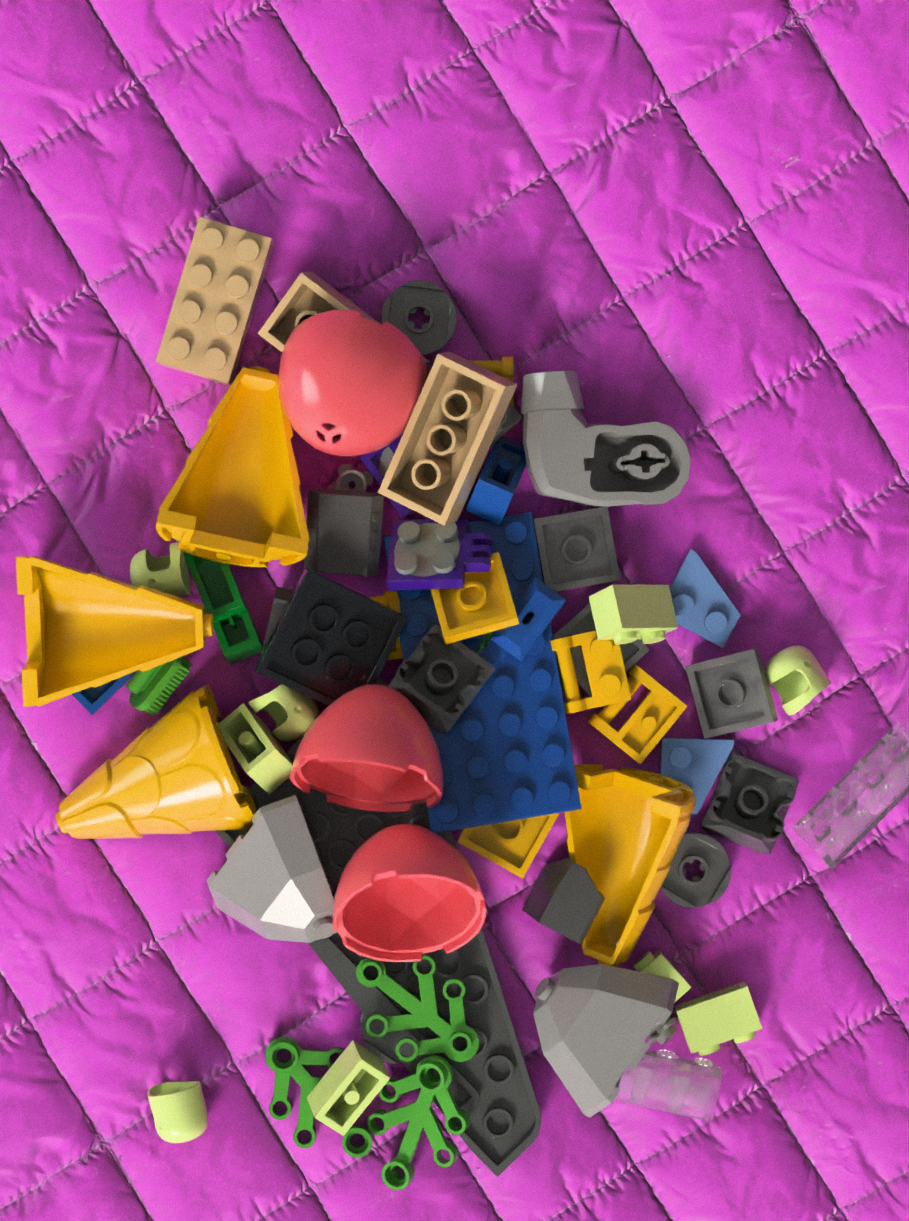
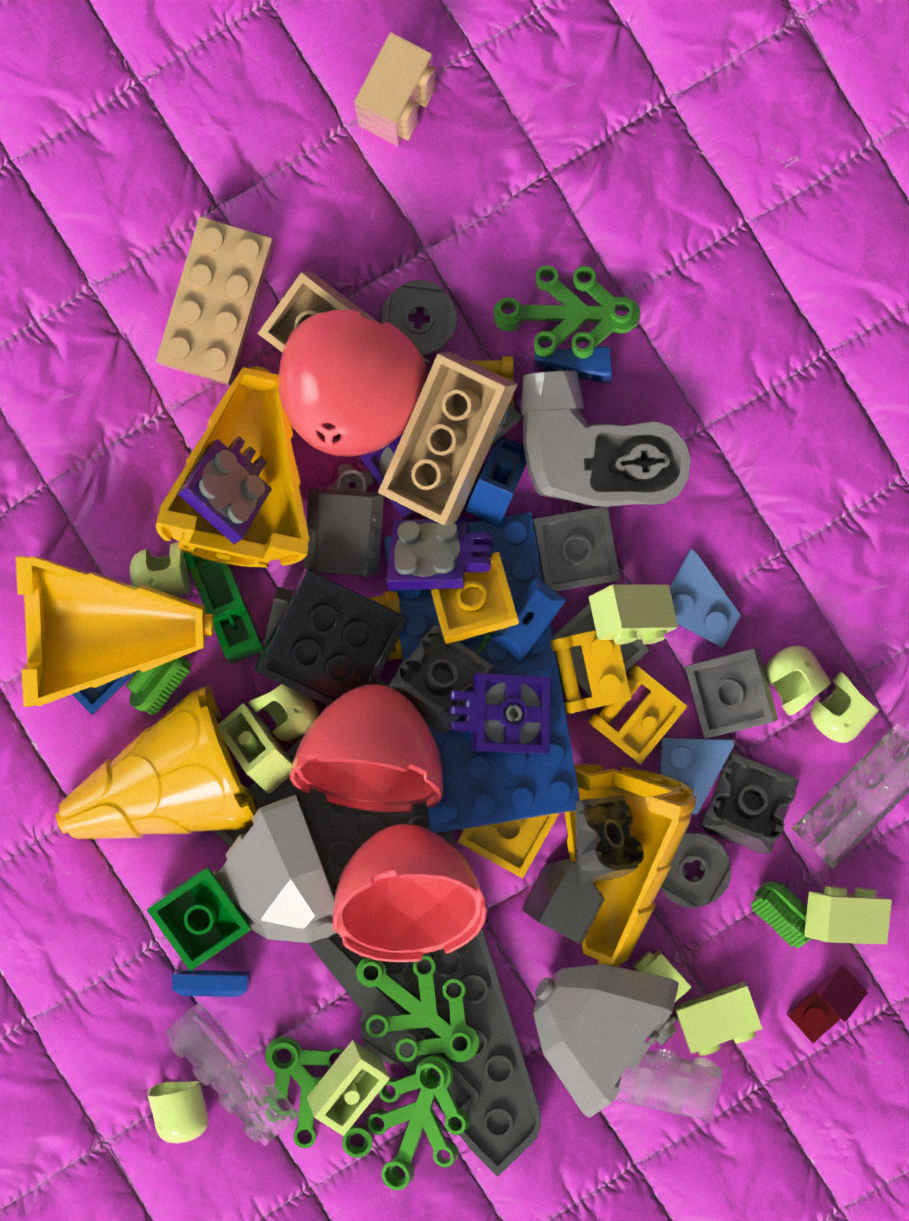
(198, 918): none -> green slope
(210, 983): none -> blue piece
(227, 487): none -> piece
(231, 1073): none -> clear brick
(395, 89): none -> tan brick
(505, 713): none -> dark purple piece
(572, 313): none -> bright green plant
(593, 368): none -> blue slope
(605, 840): none -> dark grey slope
(782, 911): none -> bright green piece
(827, 1004): none -> dark red slope
(848, 917): none -> yellowish green brick
(852, 710): none -> yellowish green helmet

